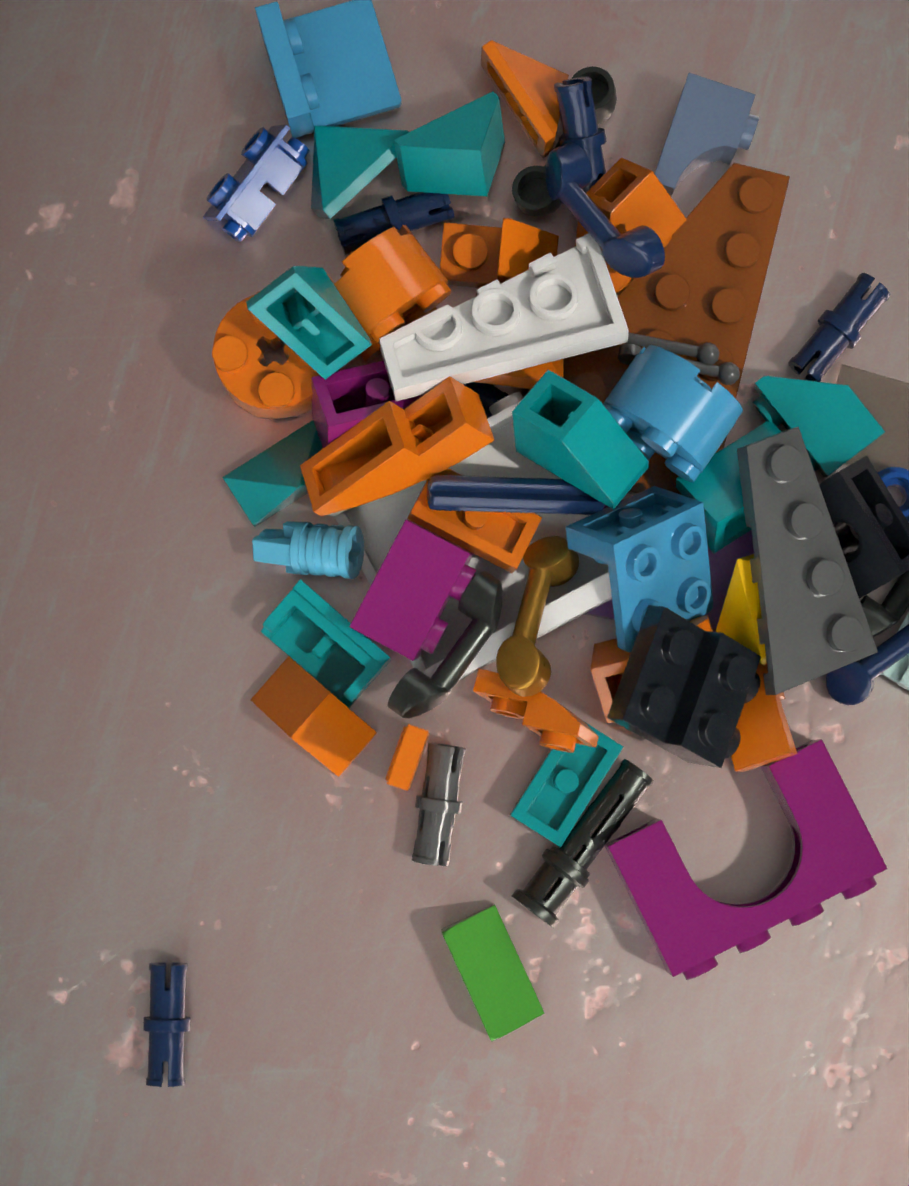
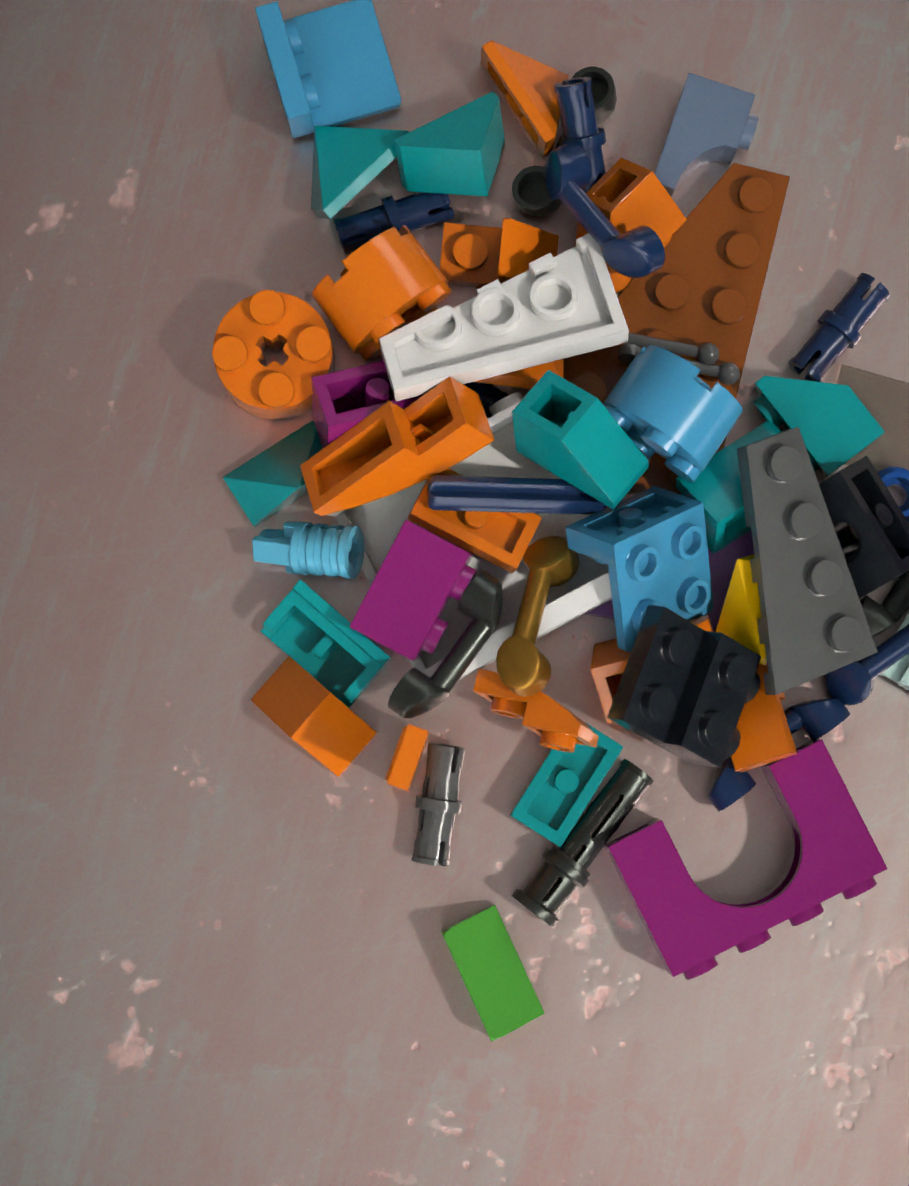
(166, 1024): dark blue pin -> none
(268, 162): hinge -> none
(311, 318): teal slope -> none
(816, 719): none -> dark blue bar

